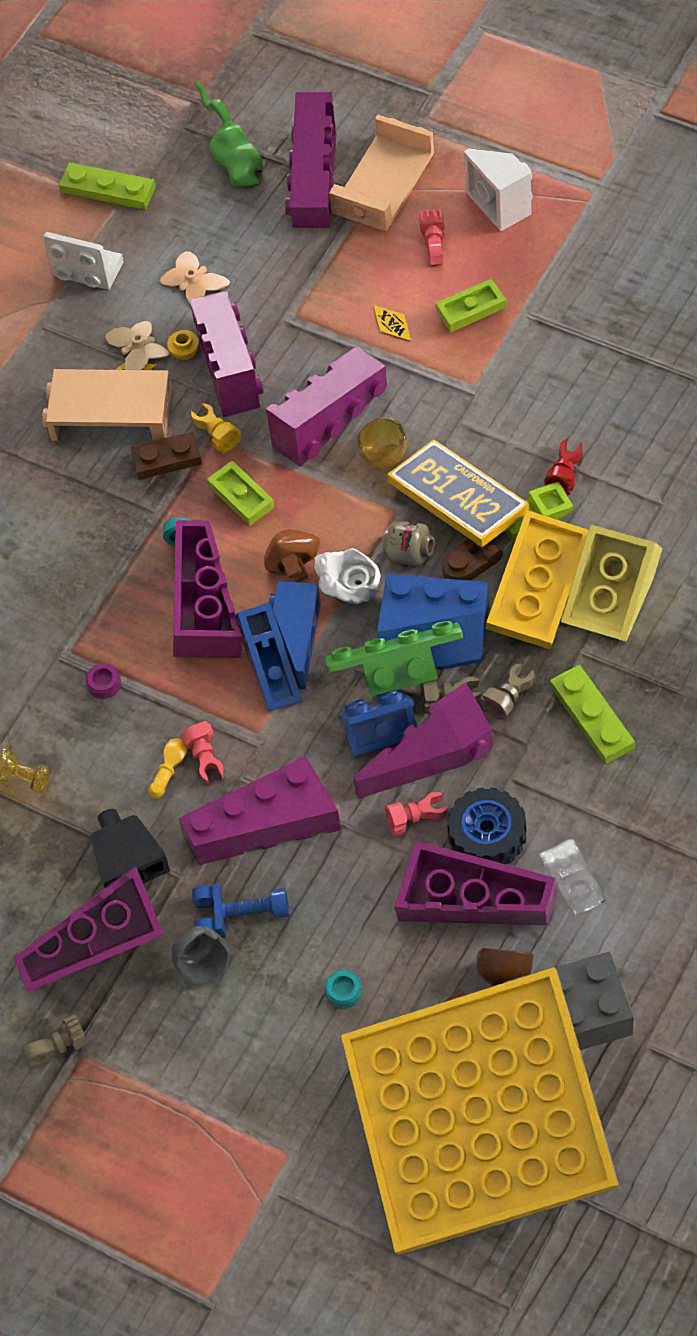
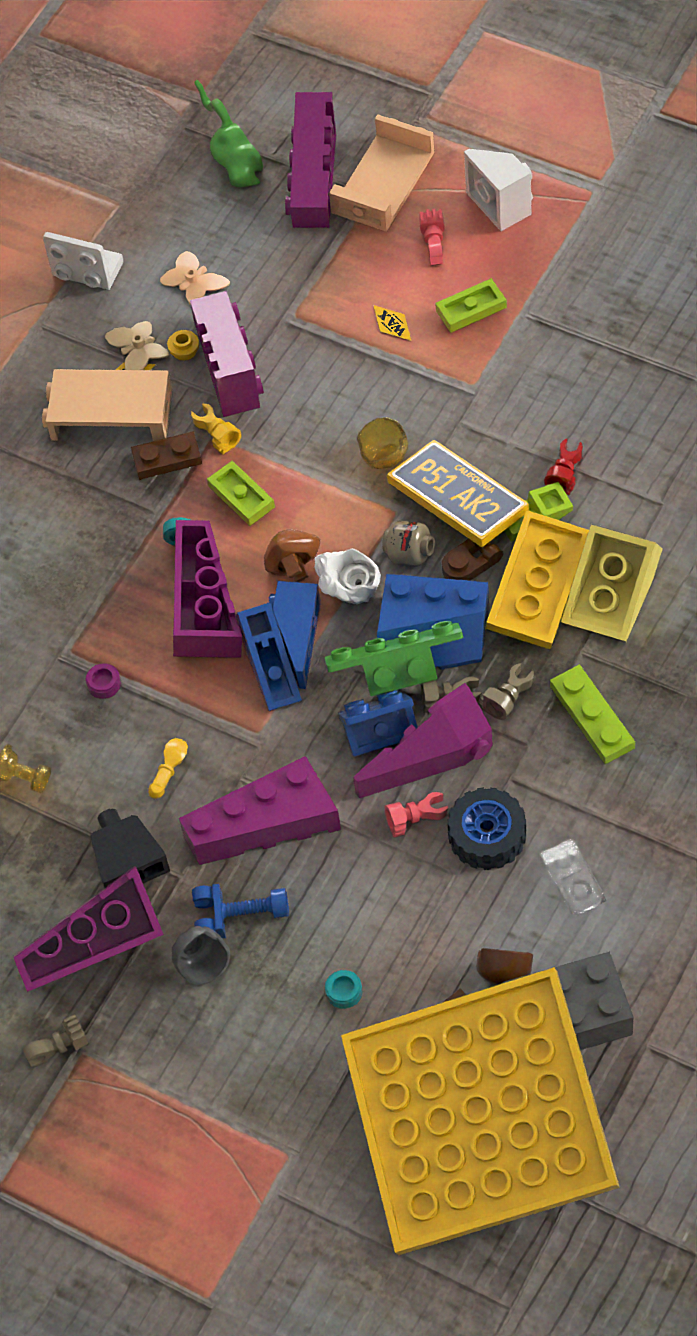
(107, 186): lime plate -> none
(198, 740): coral piece -> none
(325, 405): magenta wedge -> none
(471, 889): magenta wedge -> none

